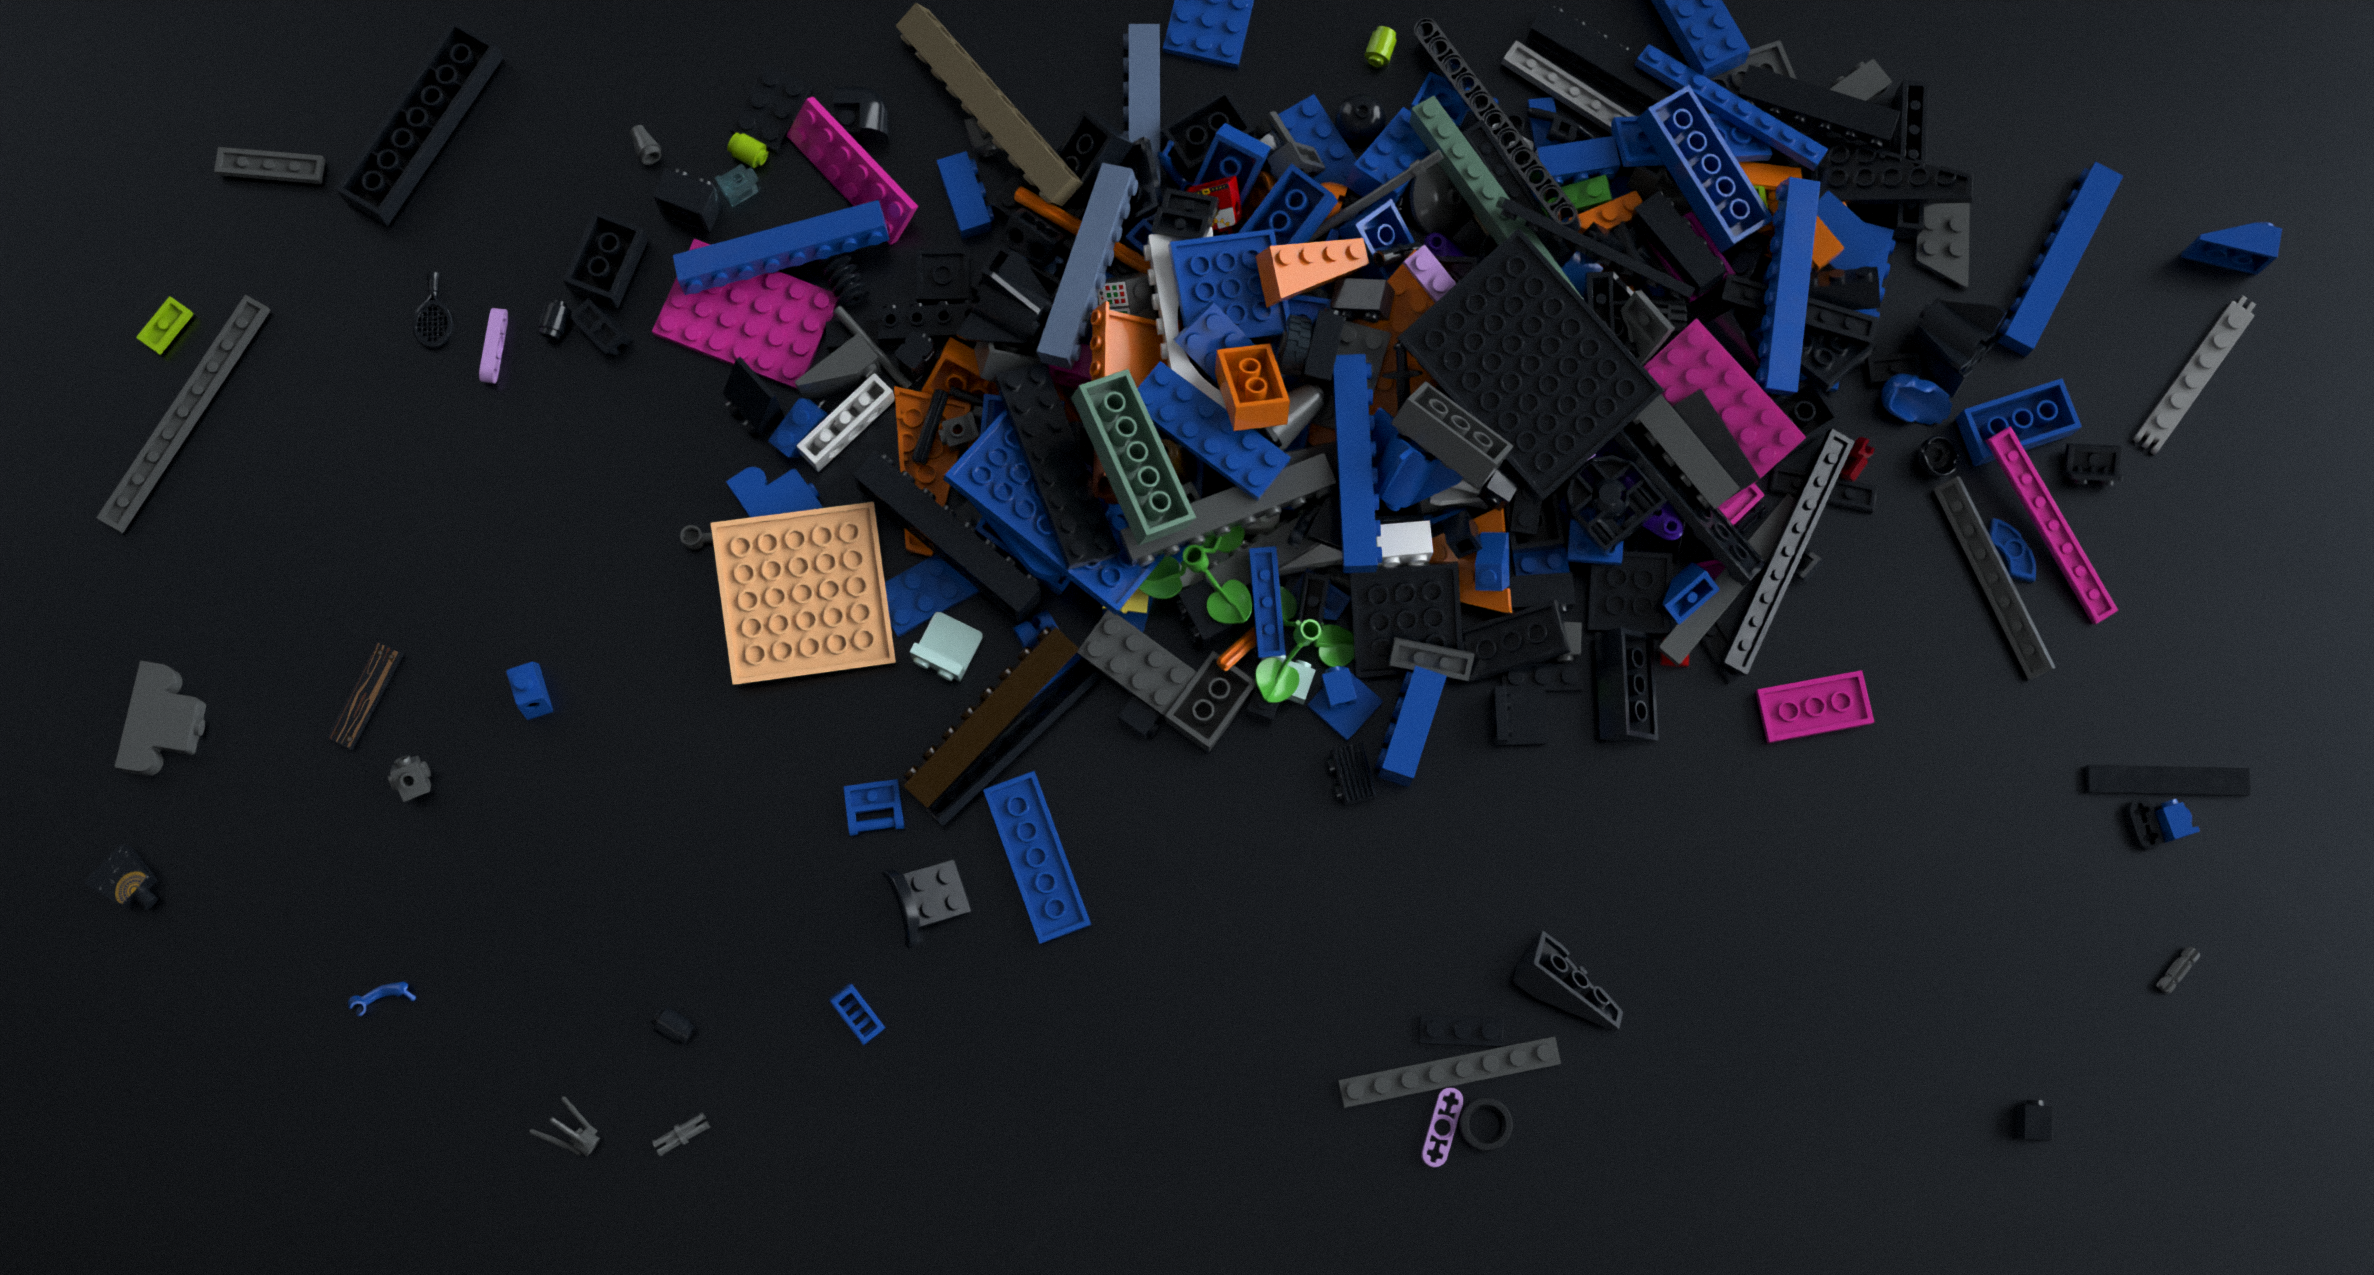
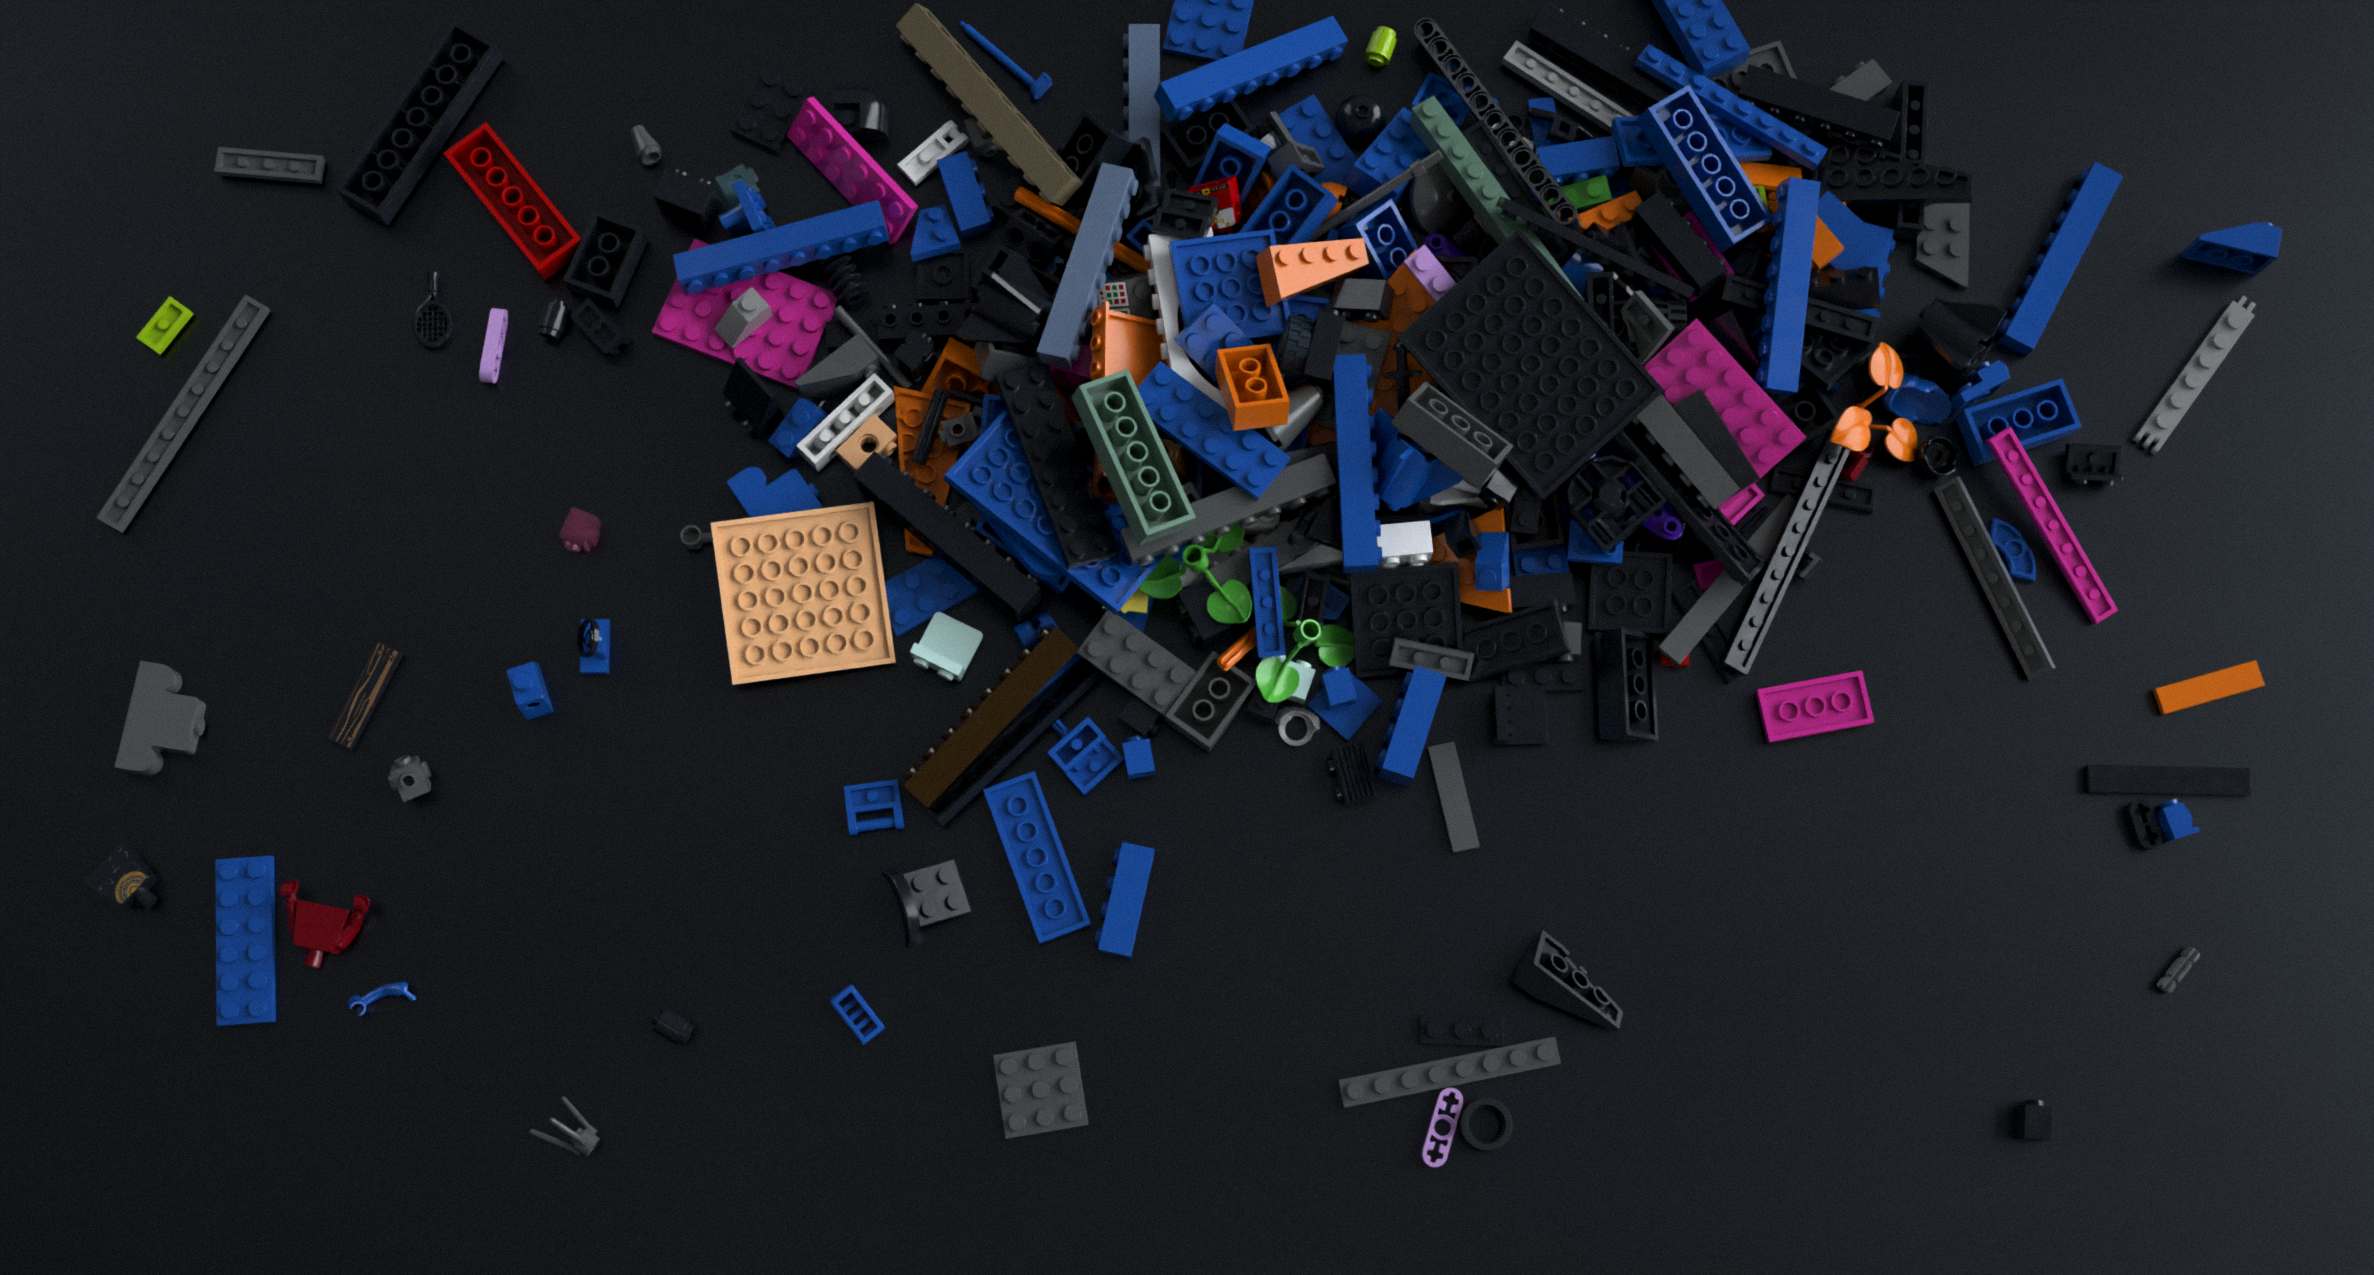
(245, 941): none -> blue plate
(321, 926): none -> dark red torso
(514, 200): none -> red brick
(580, 530): none -> clear pink brick
(594, 646): none -> blue piece
(681, 1134): dark grey pin -> none
(743, 317): none -> light grey slope
(747, 150): lime brick -> none
(748, 213): none -> blue plate
(871, 431): none -> light nougat brick
(924, 158): none -> white plate
(934, 234): none -> blue wing
(1037, 87): none -> blue piece
(1040, 1090): none -> dark grey plate
(1084, 754): none -> blue plate
(1125, 901): none -> blue brick
(1138, 757): none -> blue brick
(1169, 168): blue piece -> none
(1250, 69): none -> blue brick
(1311, 721): none -> light grey piece
(1396, 254): black pin -> none
(1453, 797): none -> dark grey tile
(1689, 592): blue slope -> none
(1854, 425): none -> orange plant
(1982, 383): none -> blue plate
(2208, 687): none -> orange tile

